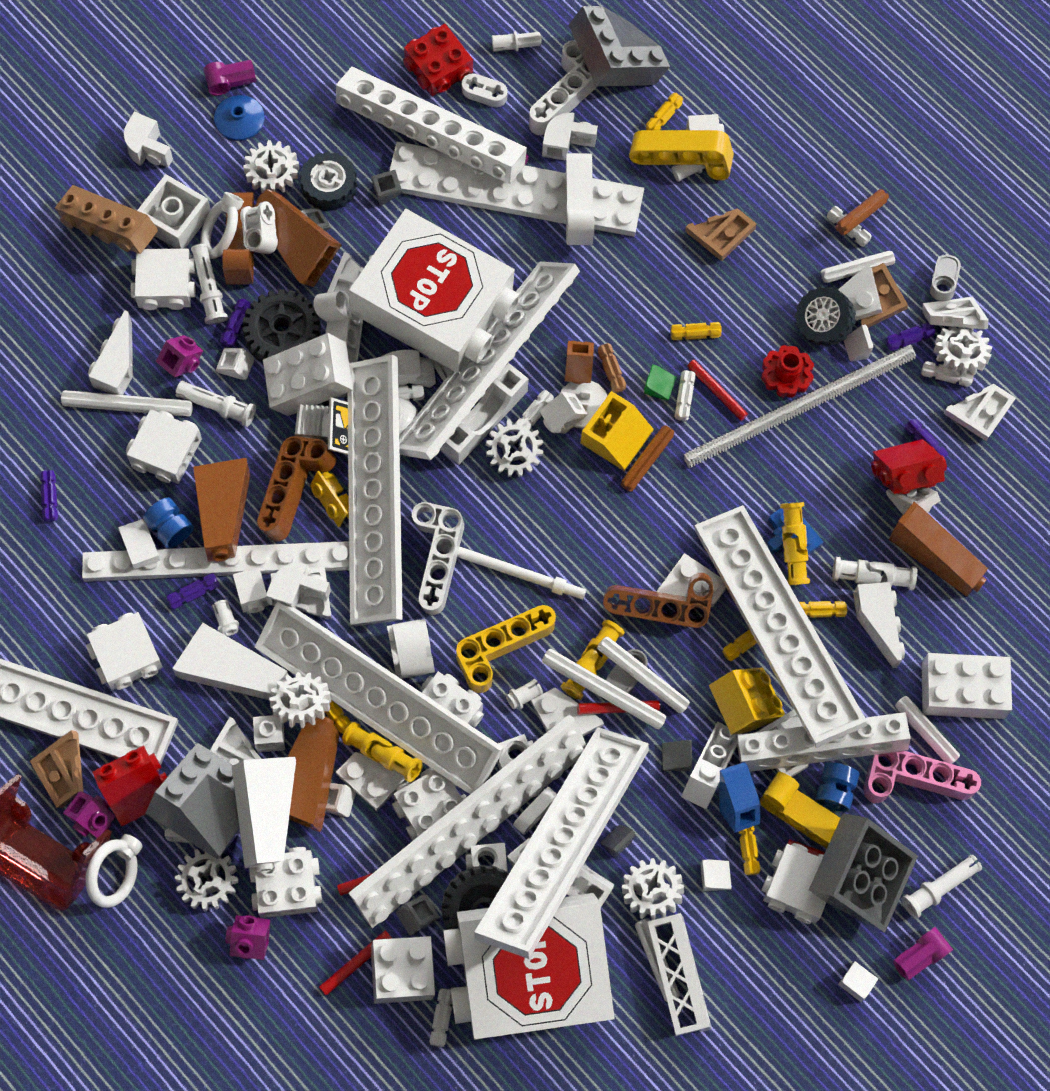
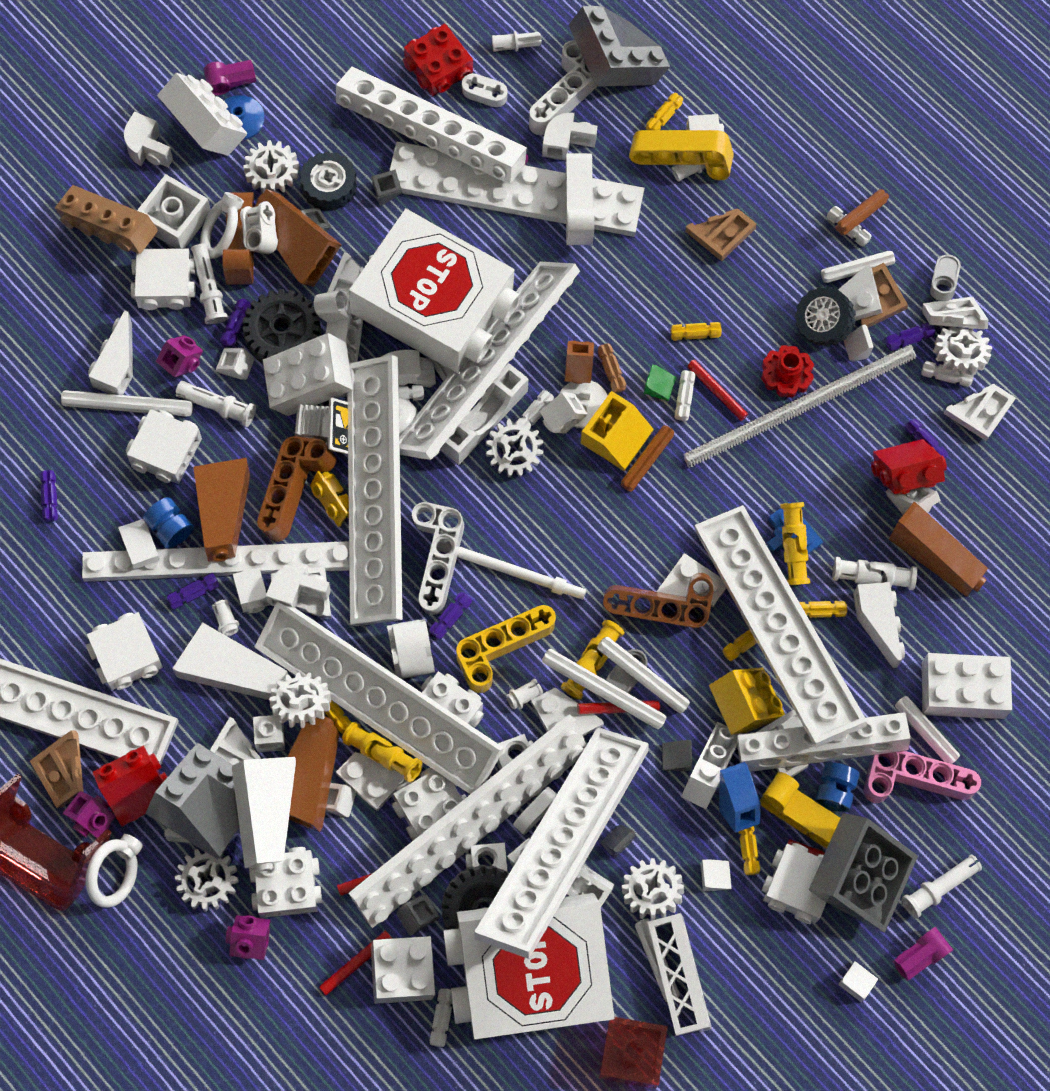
(202, 114): none -> white brick
(450, 615): none -> dark purple axle
(633, 1052): none -> clear red brick

